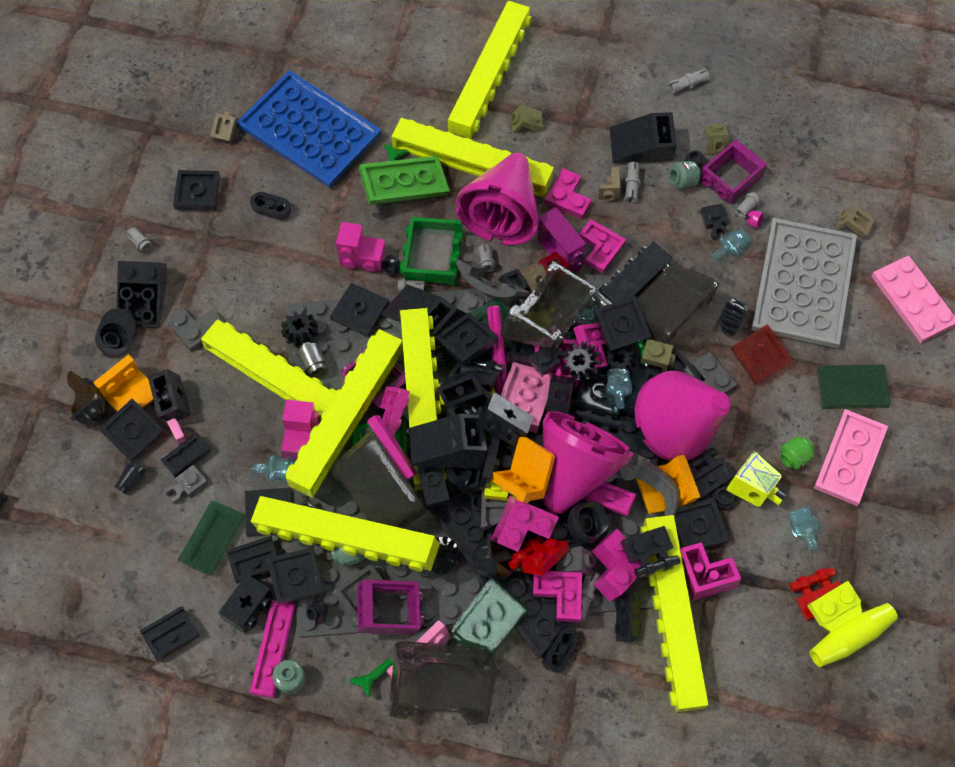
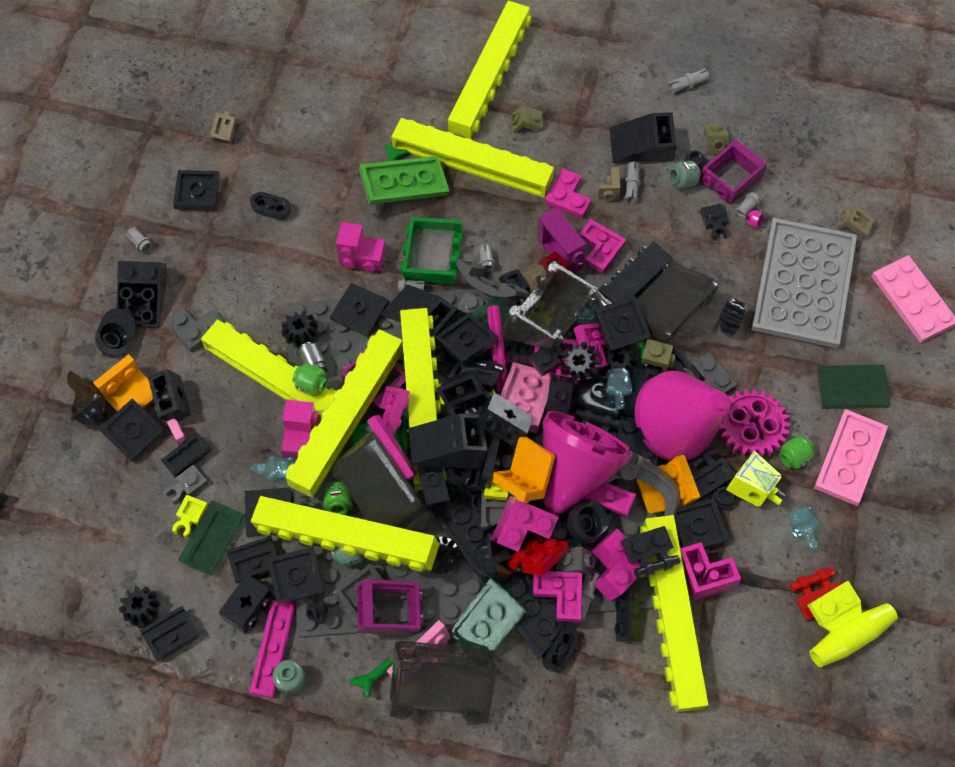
(130, 476): black cone -> none
(148, 601): none -> black gear
(189, 513): none -> neon yellow plate
(309, 128): blue plate -> none
(310, 379): none -> bright green head
(337, 498): none -> bright green head
(391, 265): black plate -> none
(501, 202): dark pink cone -> none
(732, 243): clear light blue piece -> none
(761, 354): clear red plate -> none
(770, 416): none -> dark pink gear

